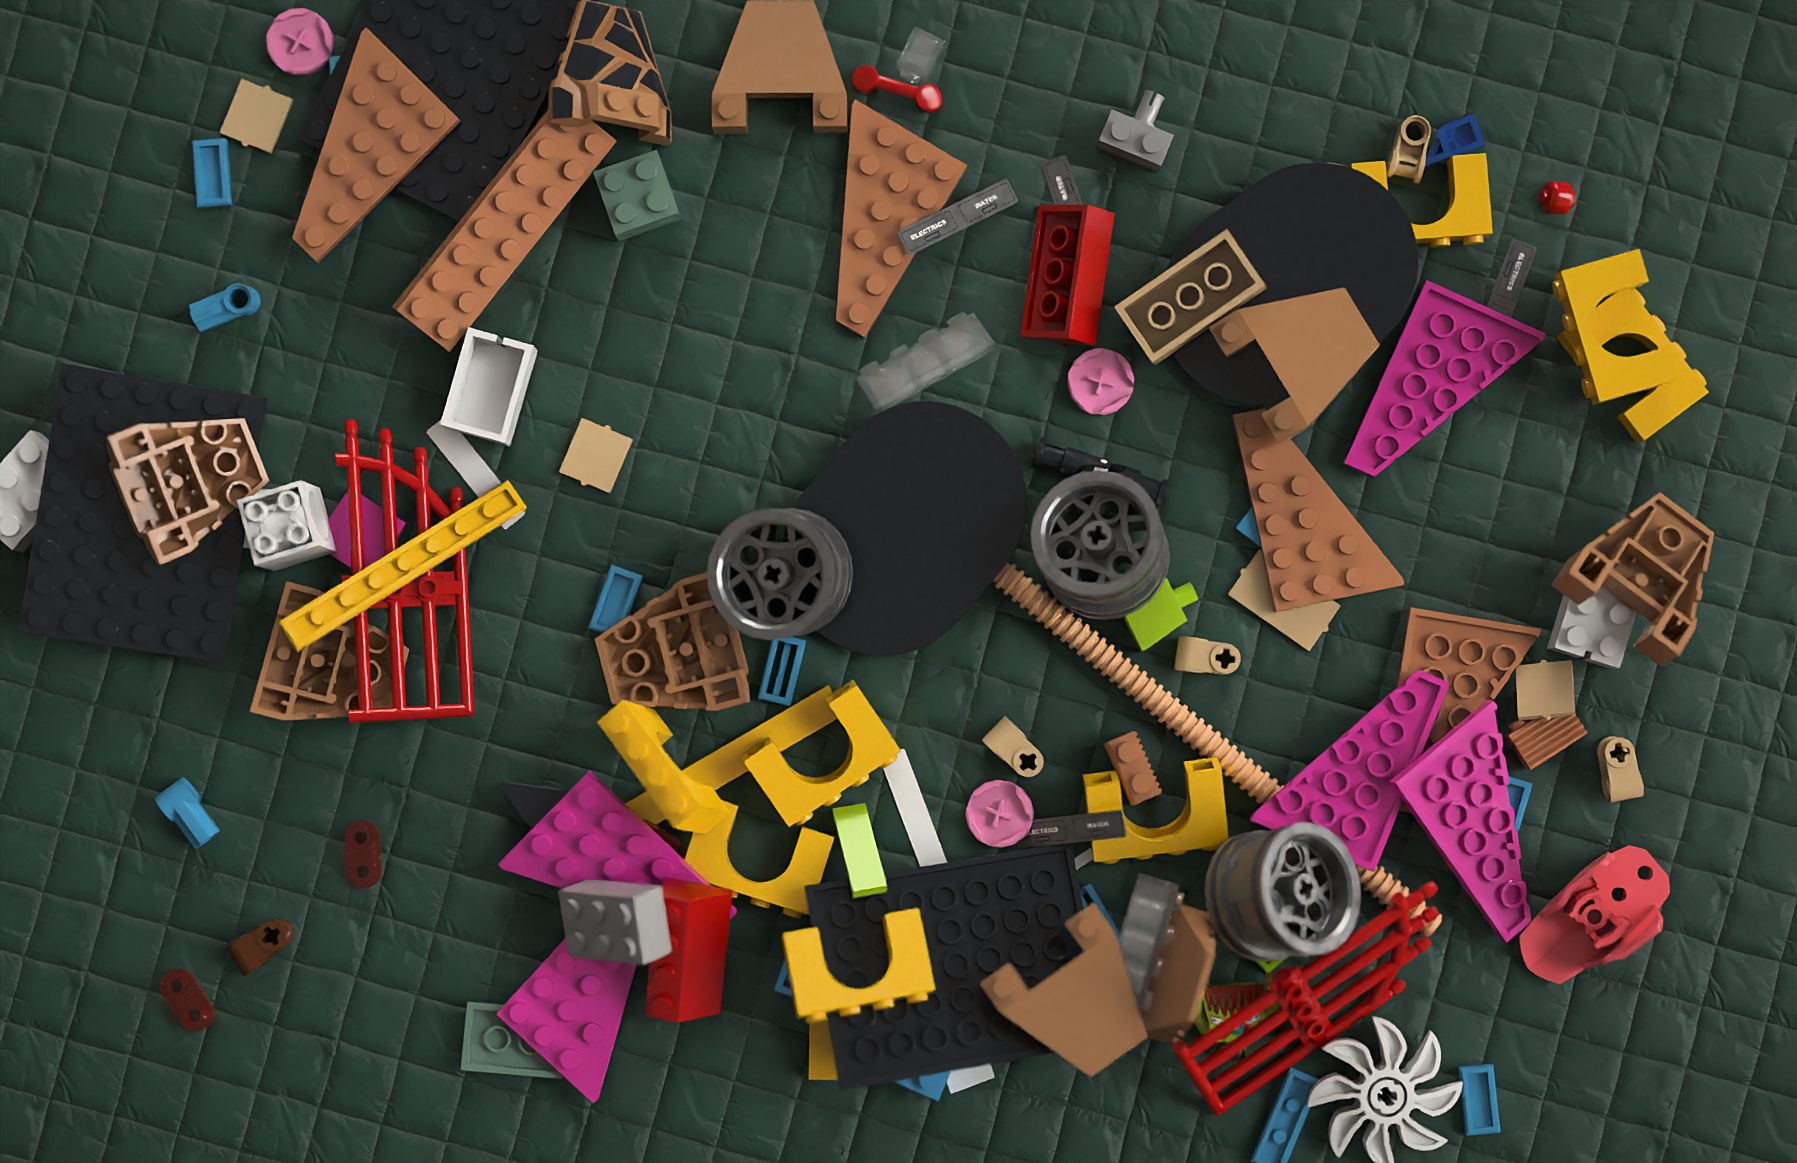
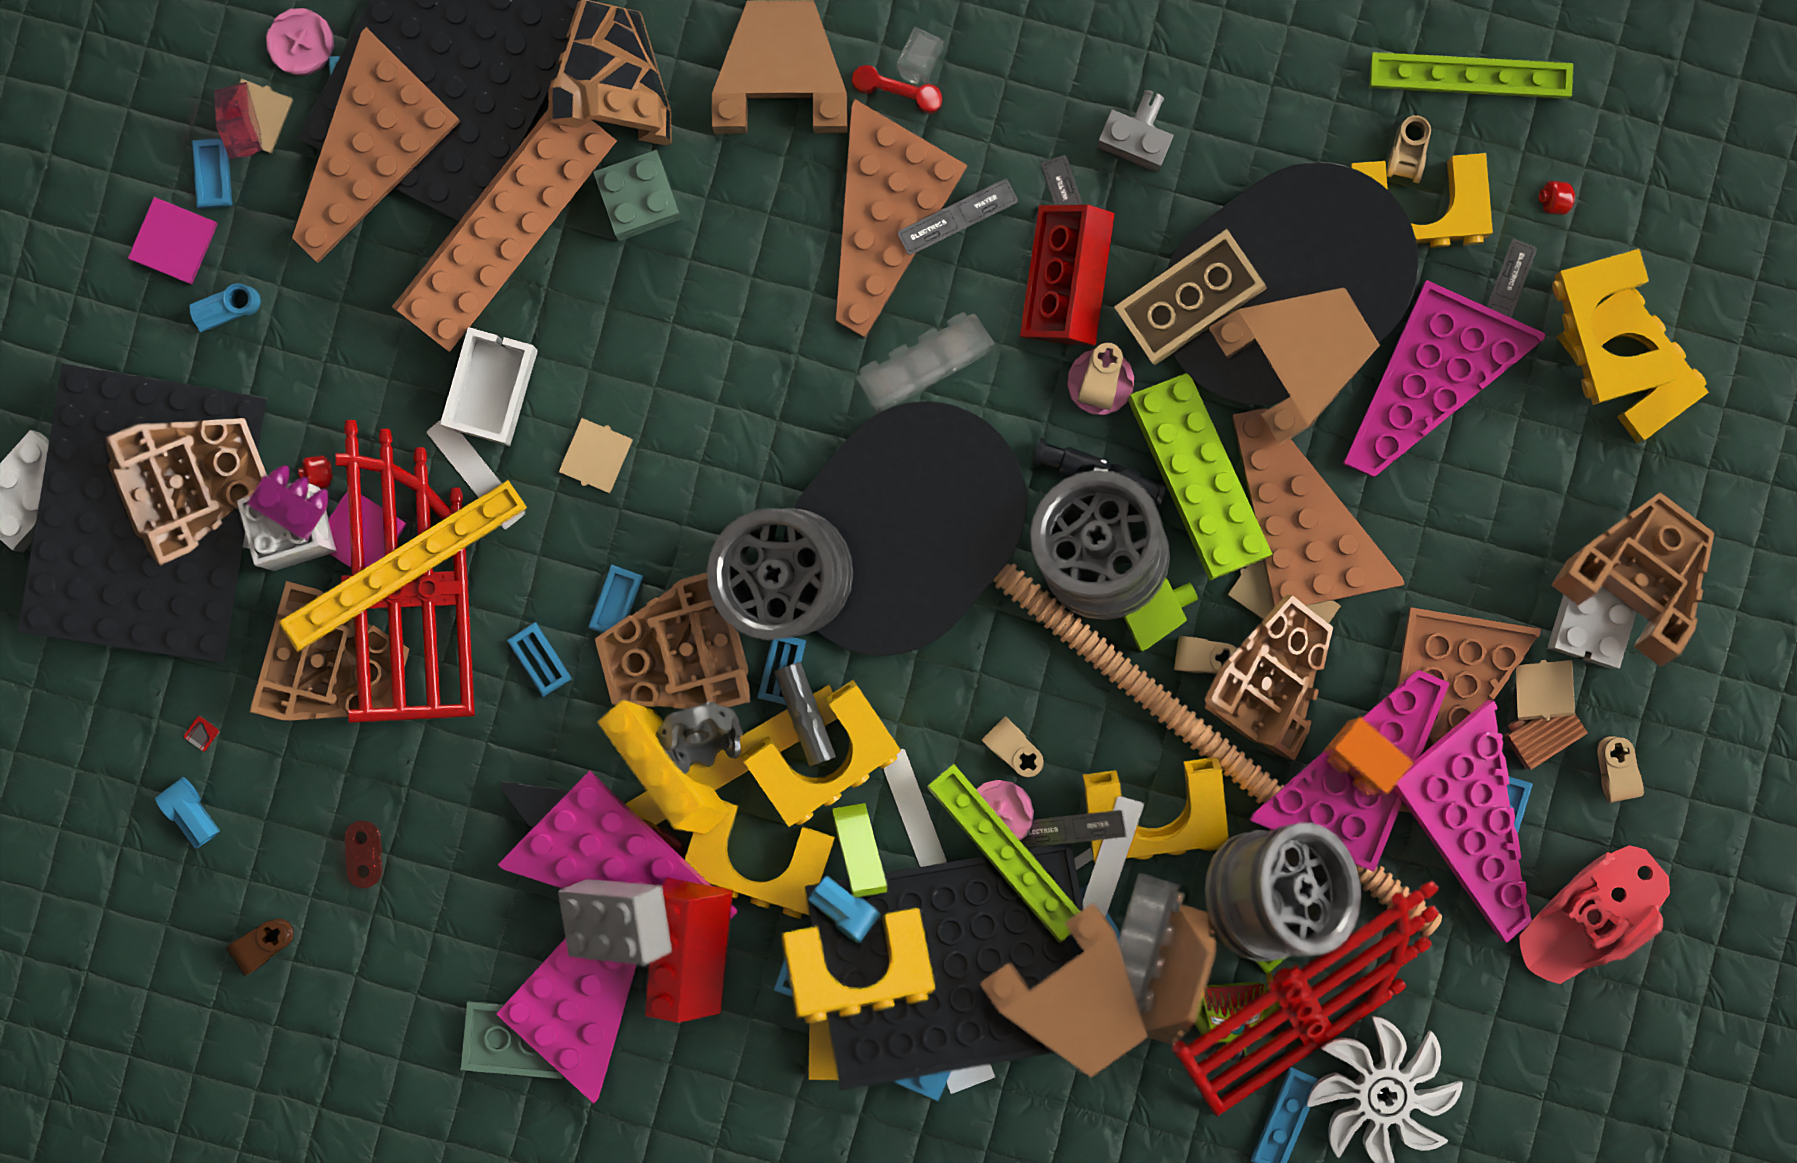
(173, 240): none -> dark pink tile
(188, 998): clear red plate -> none
(201, 733): none -> sticker
(237, 121): none -> clear pink slope
(289, 505): none -> magenta plate
(317, 471): none -> red piece
(555, 684): none -> dark azure tile
(700, 734): none -> dark grey plate
(805, 714): none -> dark grey axle
(851, 914): none -> dark azure piece
(1004, 851): none -> lime plate
(1101, 383): none -> tan piece
(1112, 858): none -> white sticker
(1132, 768): nougat brick -> none
(1199, 476): none -> lime plate
(1271, 678): none -> medium nougat wedge
(1367, 757): none -> orange brick
(1455, 139): blue slope -> none
(1471, 75): none -> lime plate
(1479, 1099): dark azure tile -> none

